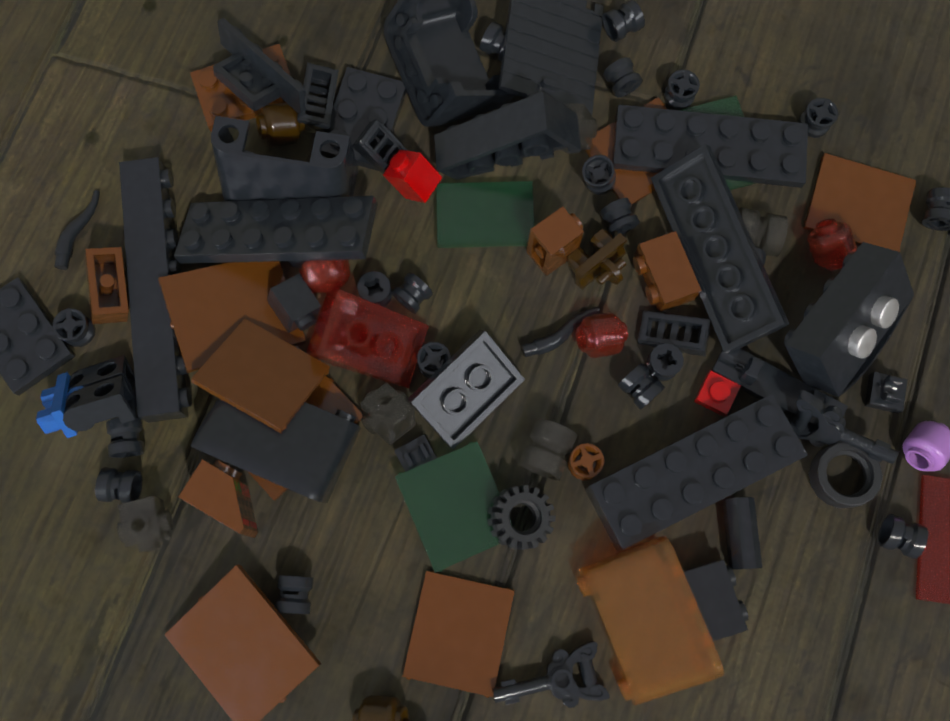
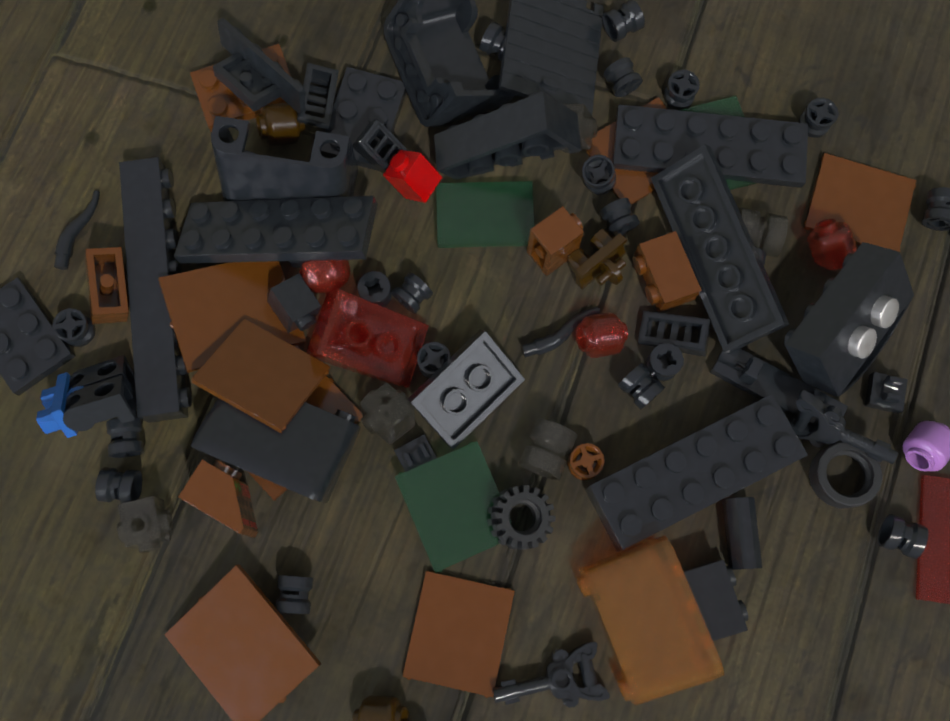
(717, 393): red plate -> none

